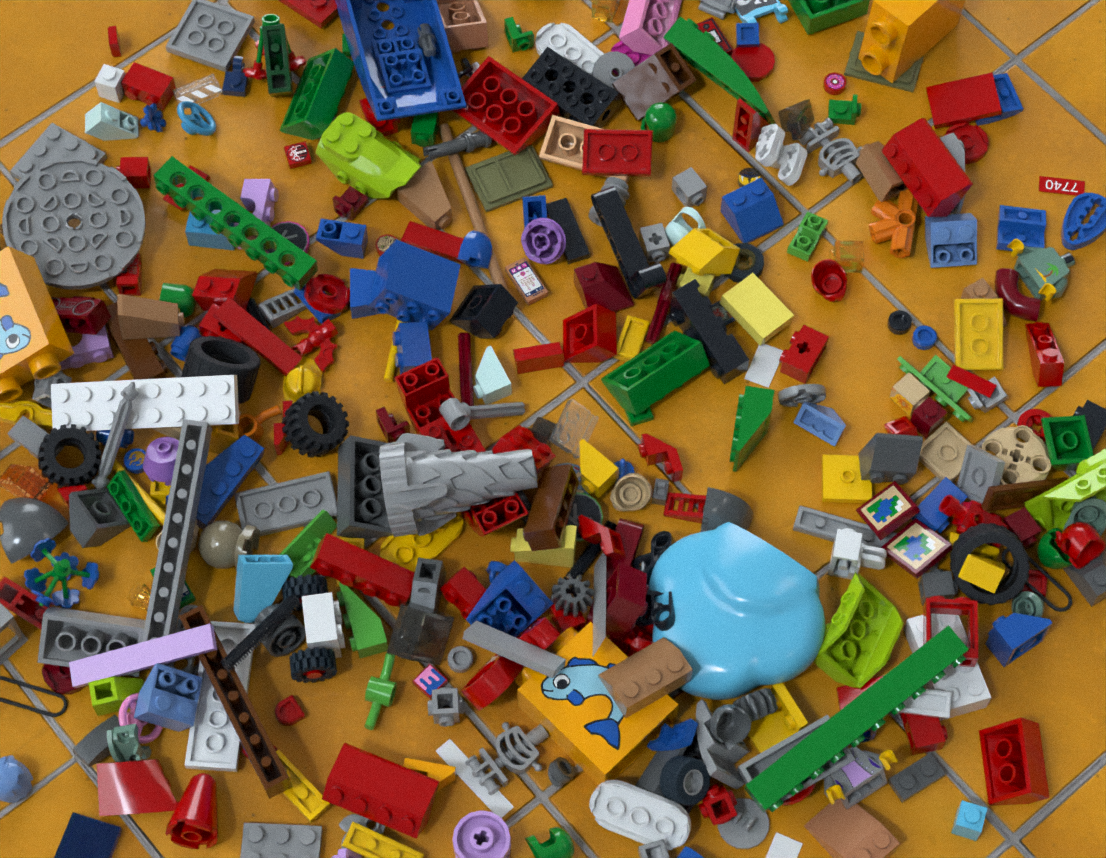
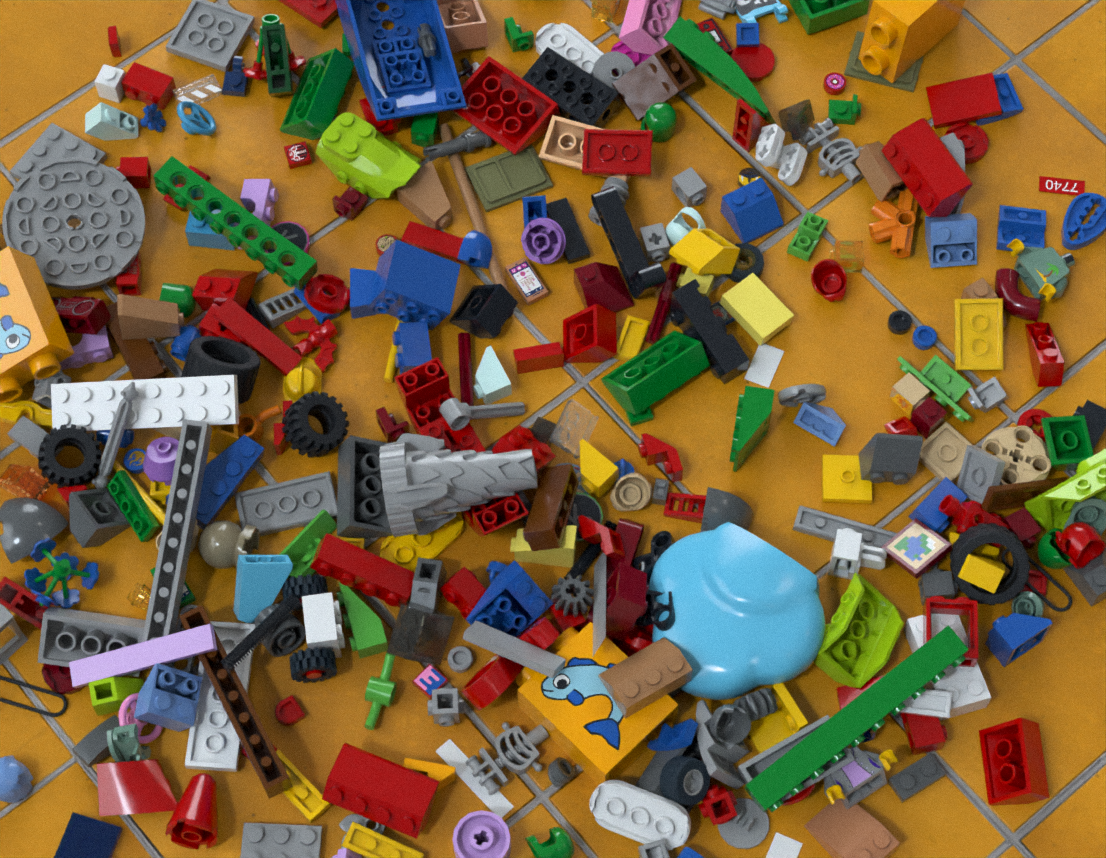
(343, 237): blue slope -> none
(800, 365): red brick -> none
(887, 510): tile -> none
(969, 820): medium azure brick -> none
(971, 381): red sticker -> none

